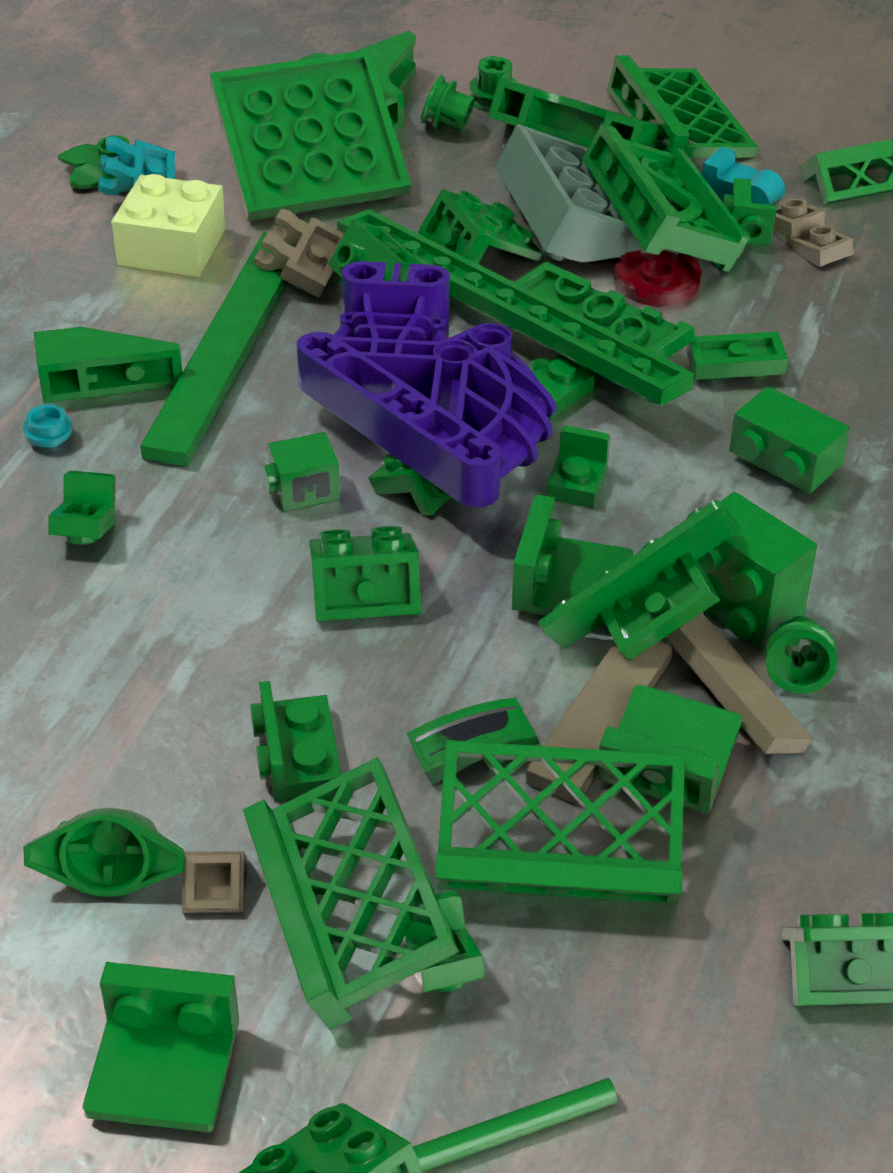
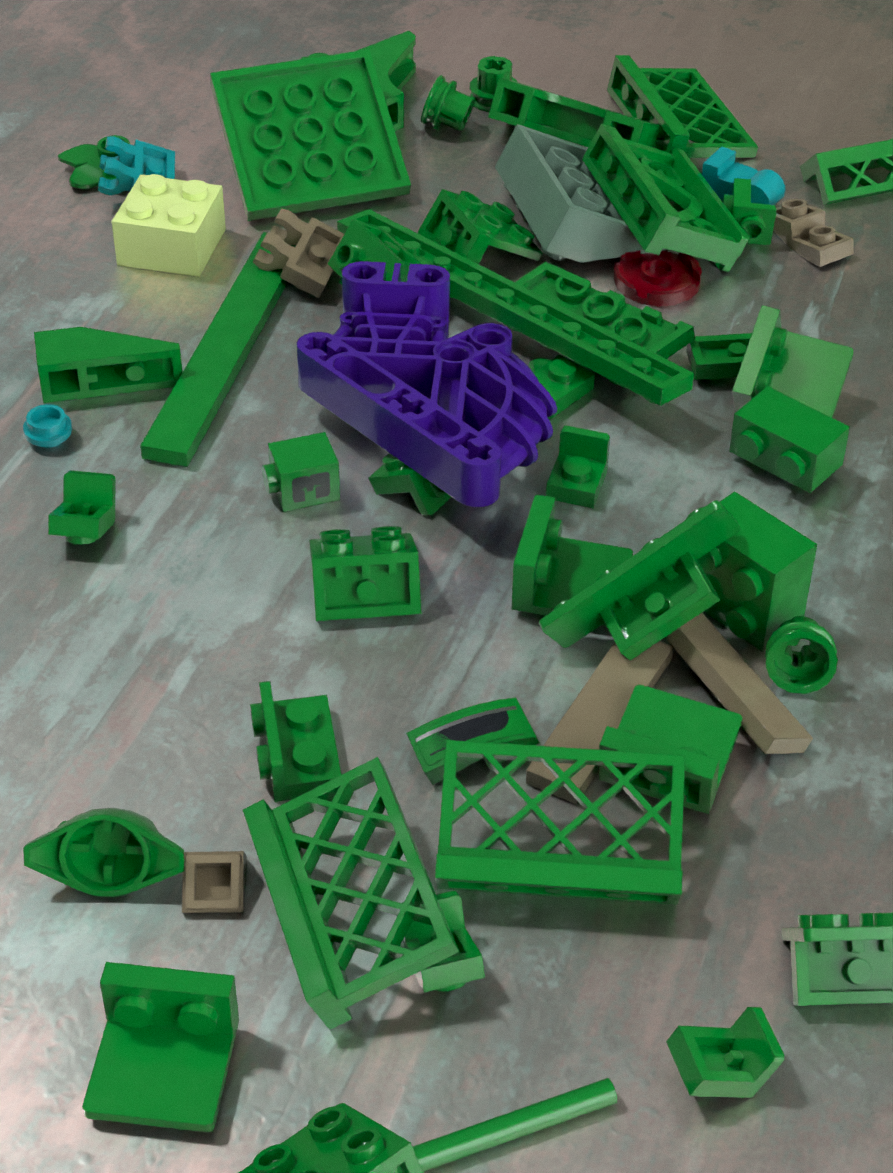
(727, 1060): none -> green bracket
(791, 364): none -> green bracket

